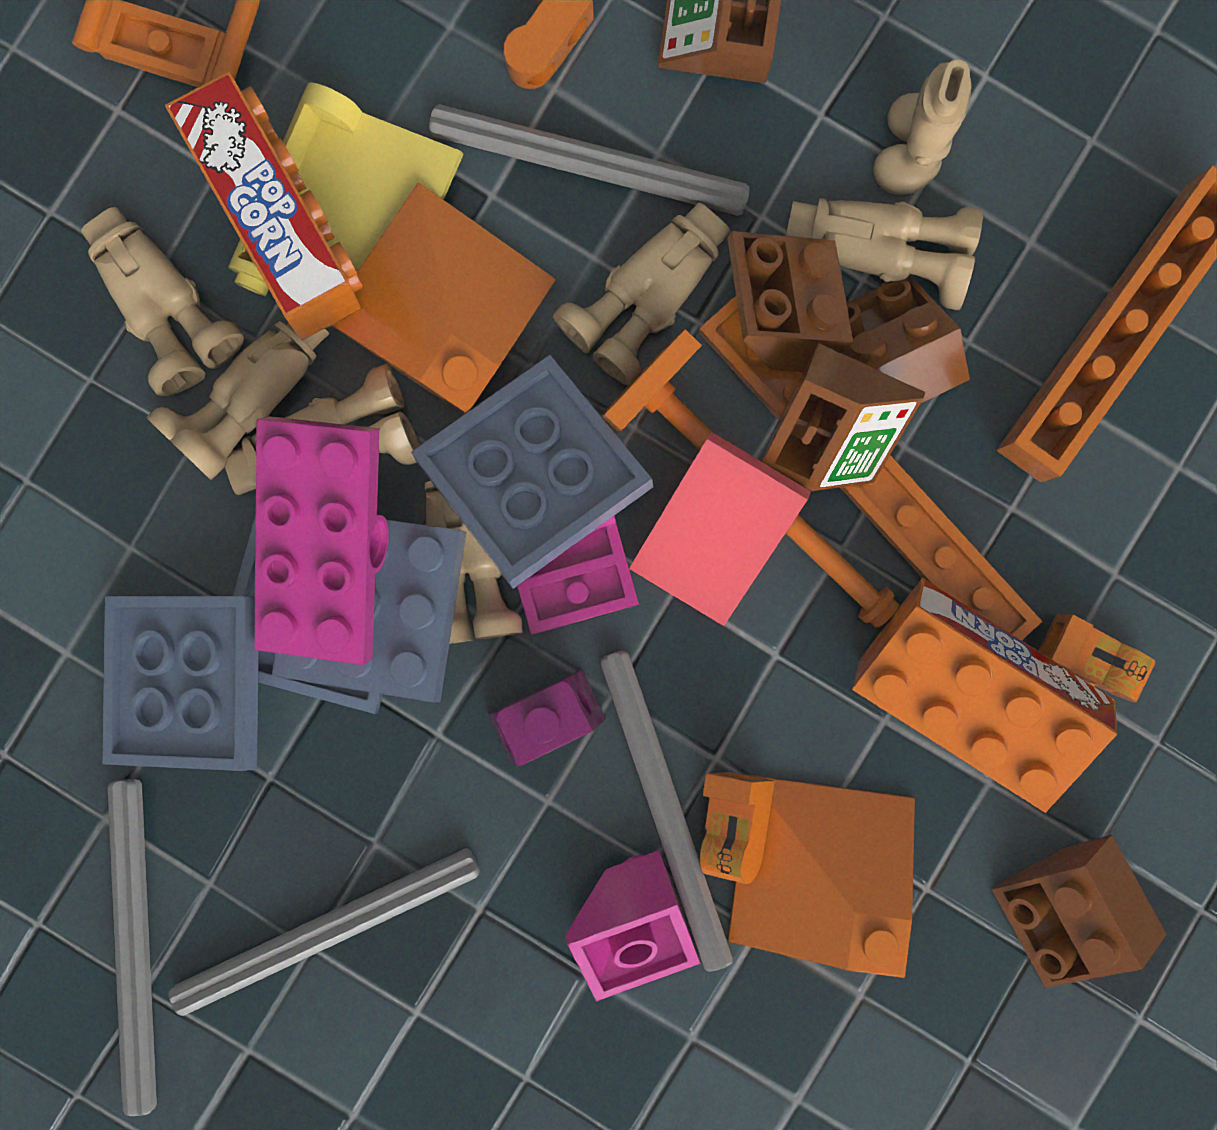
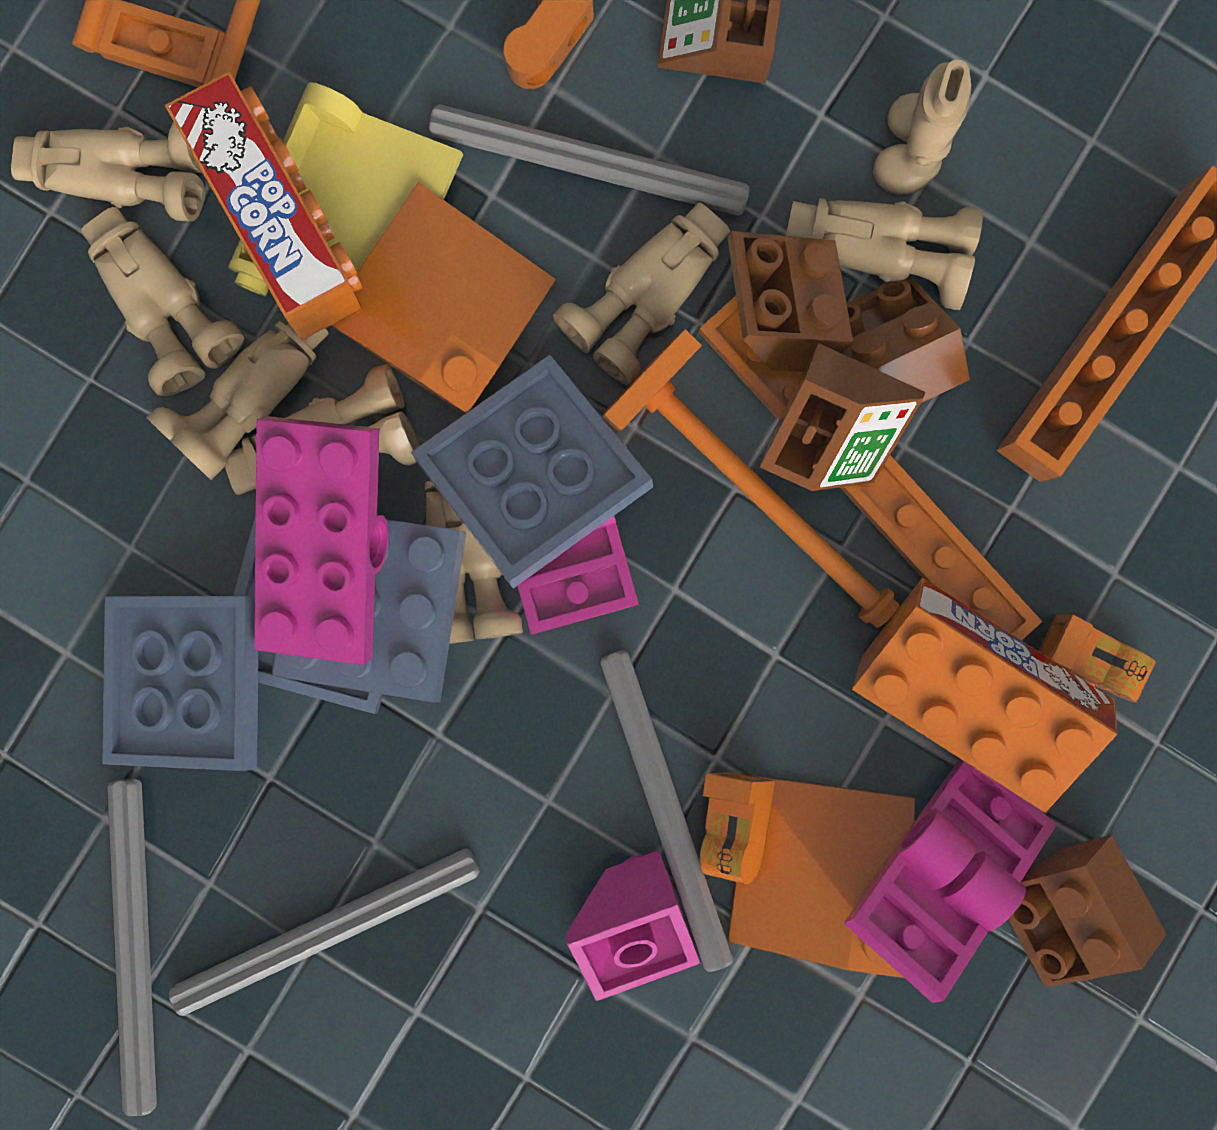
(105, 165): none -> tan piece
(547, 718): magenta torso -> none
(719, 528): coral tile -> none
(951, 880): none -> dark pink plate

